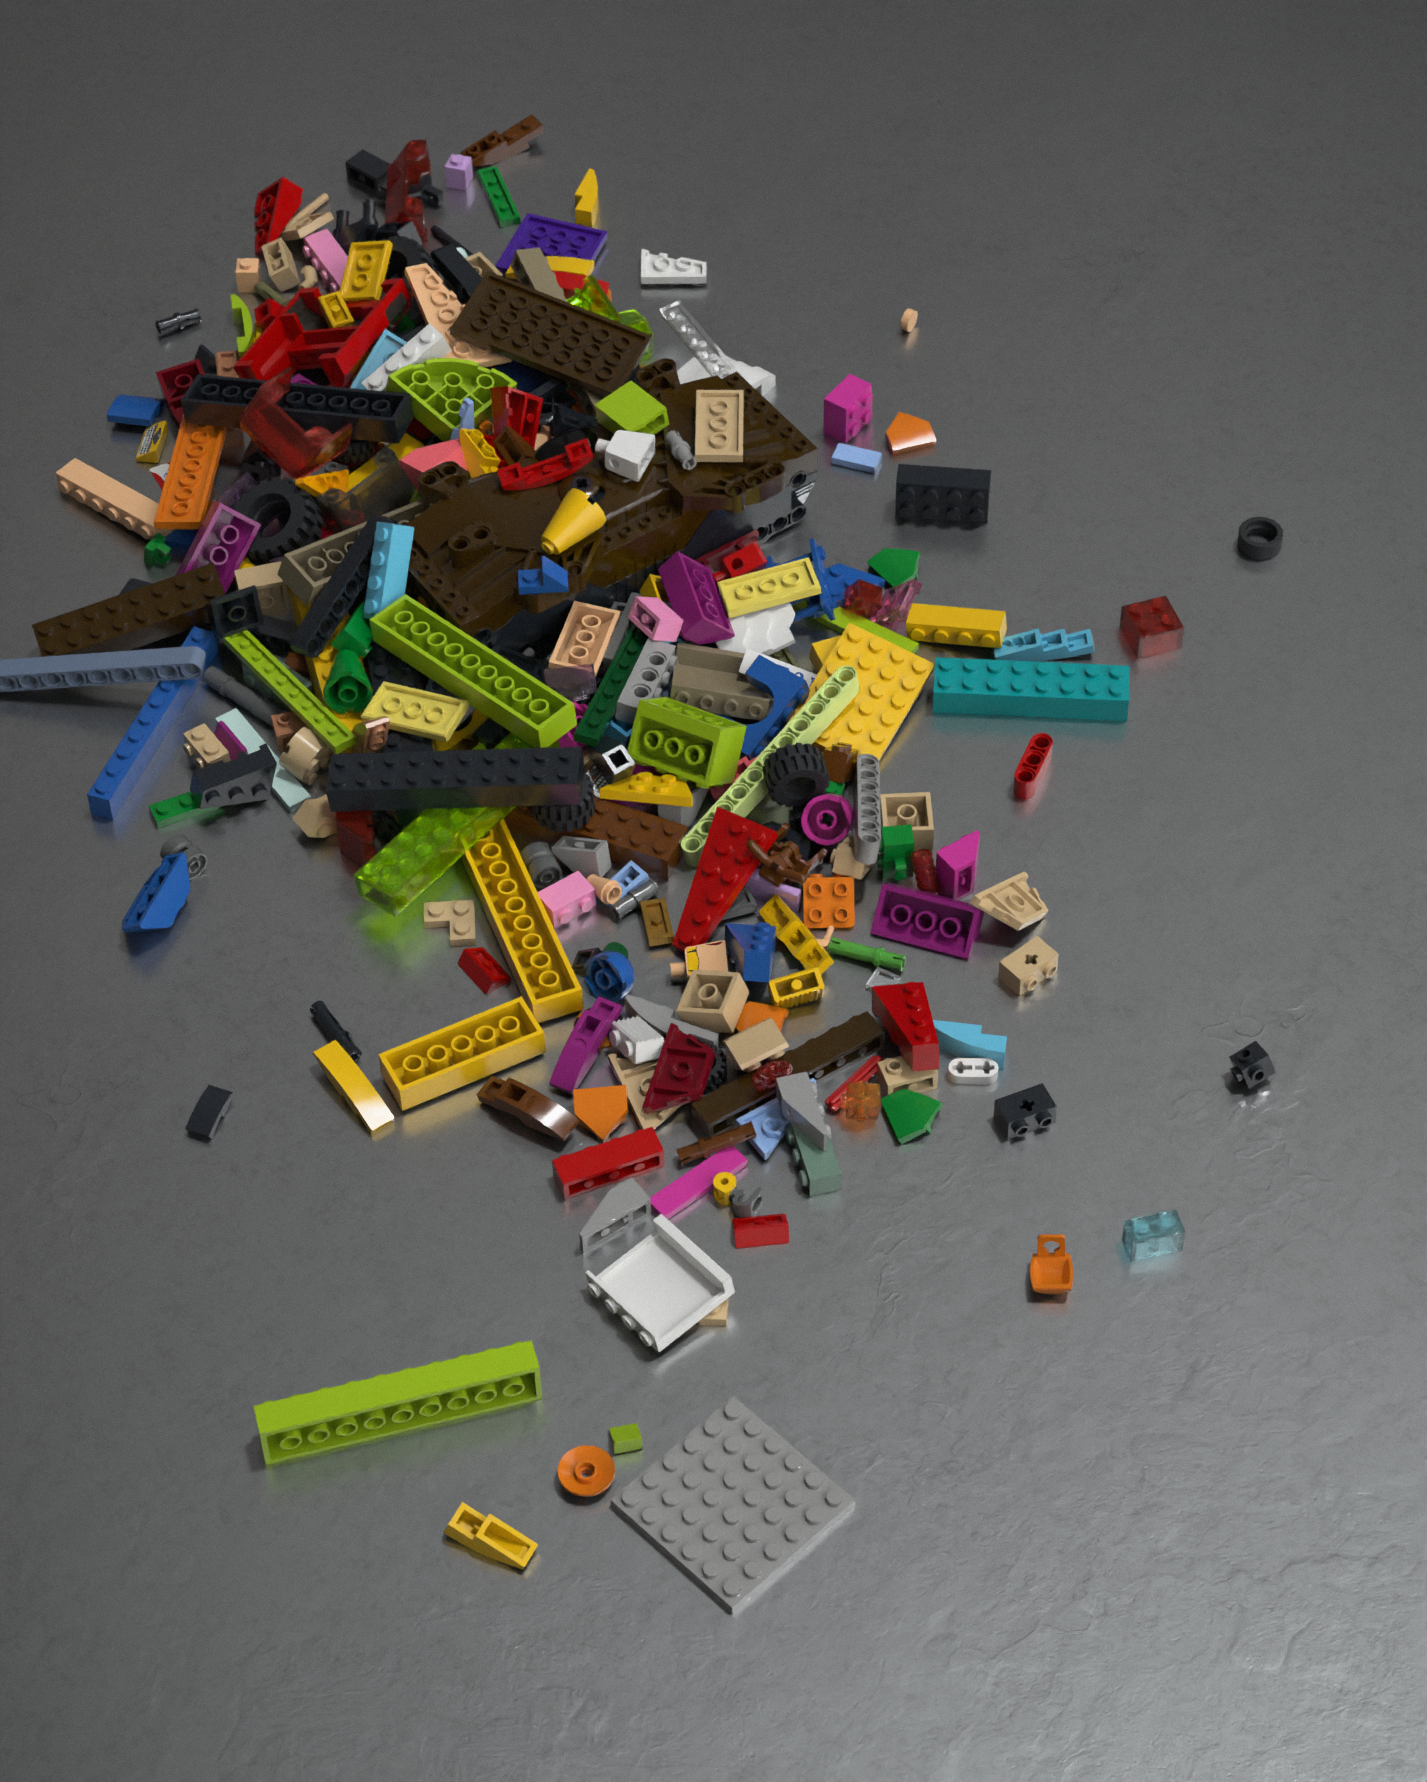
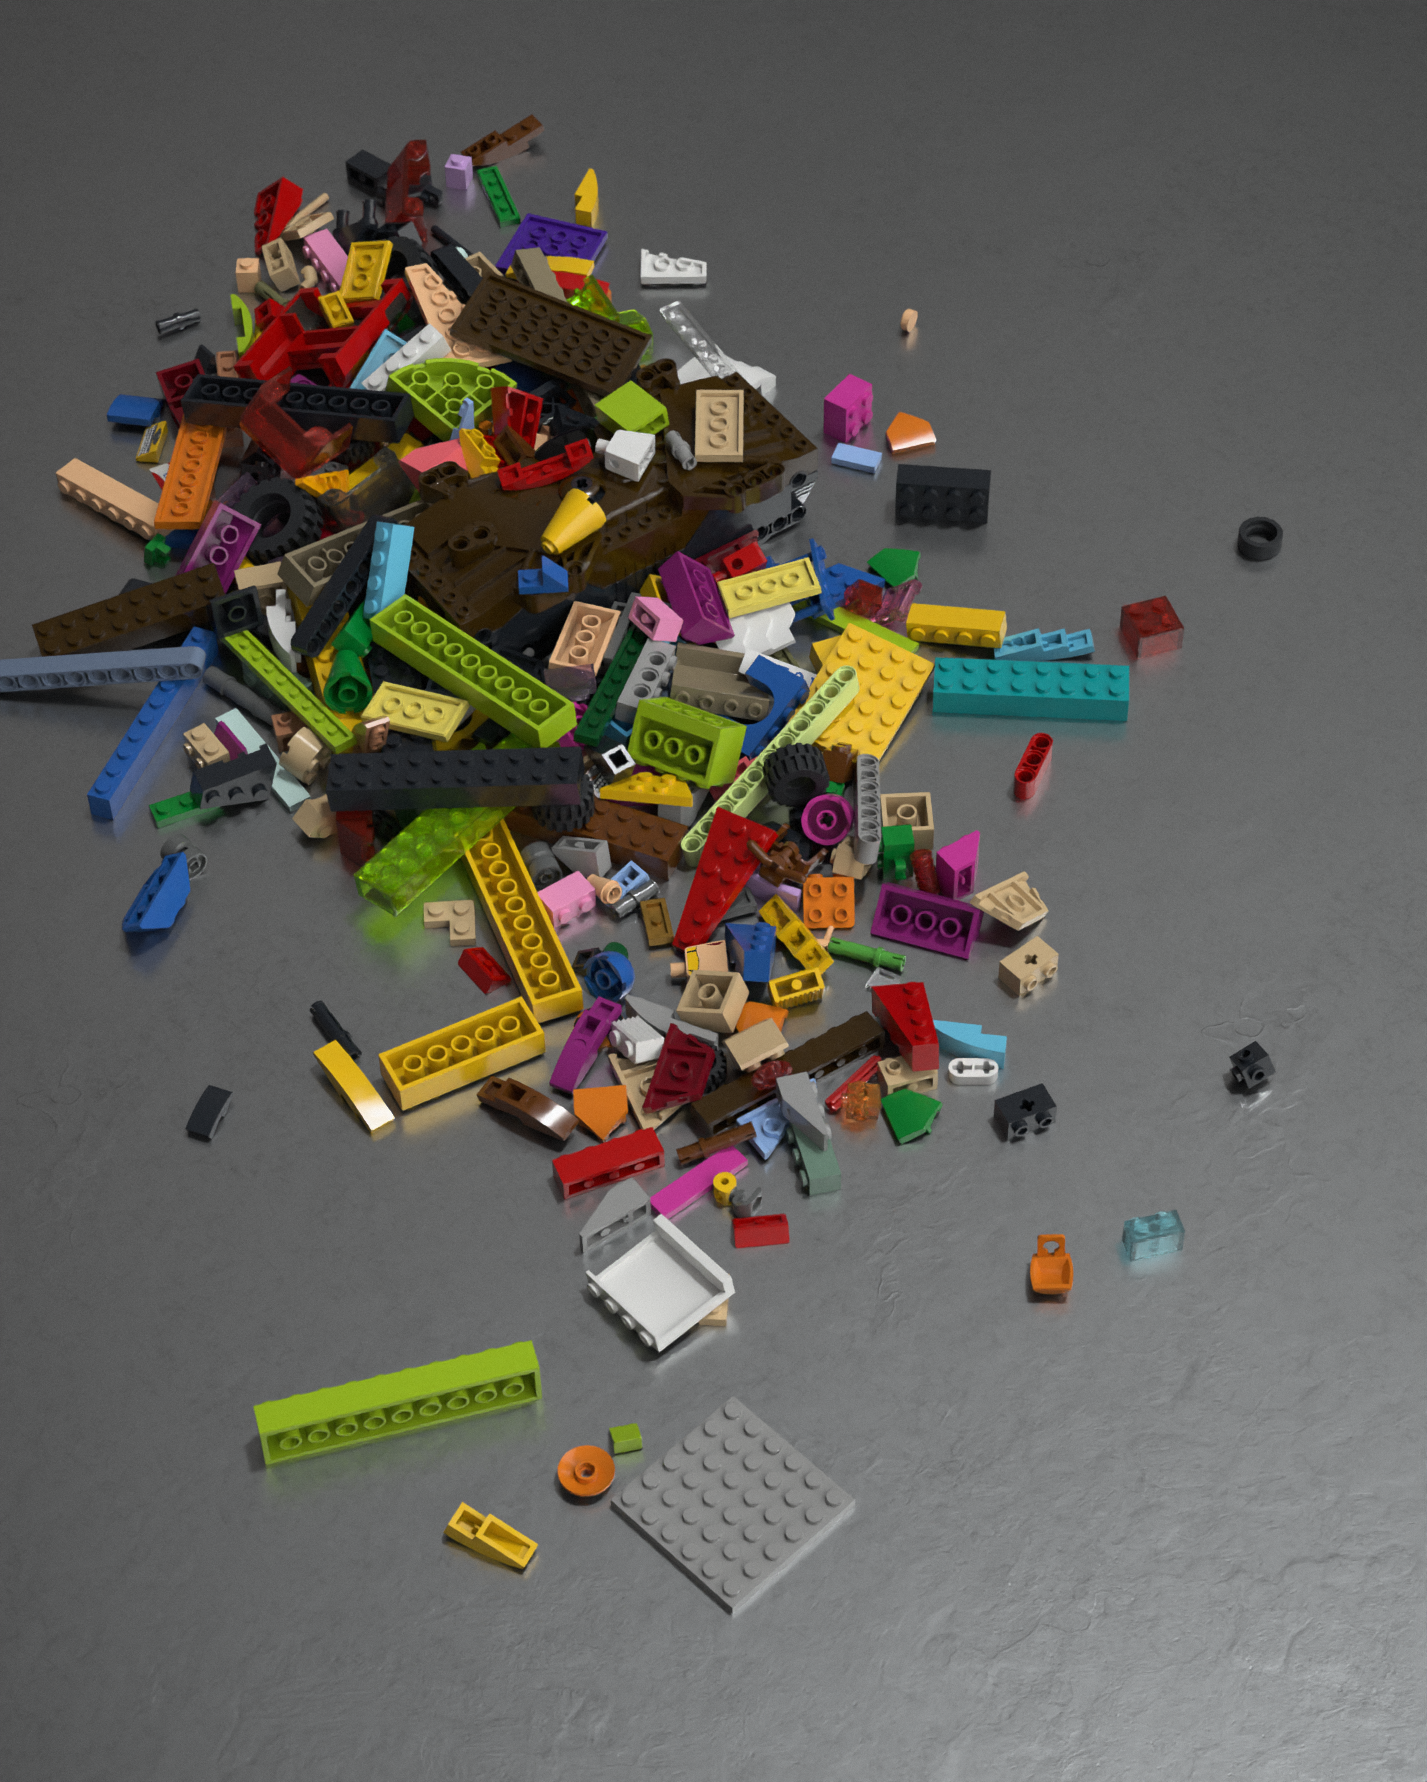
(281, 631): none -> white slope

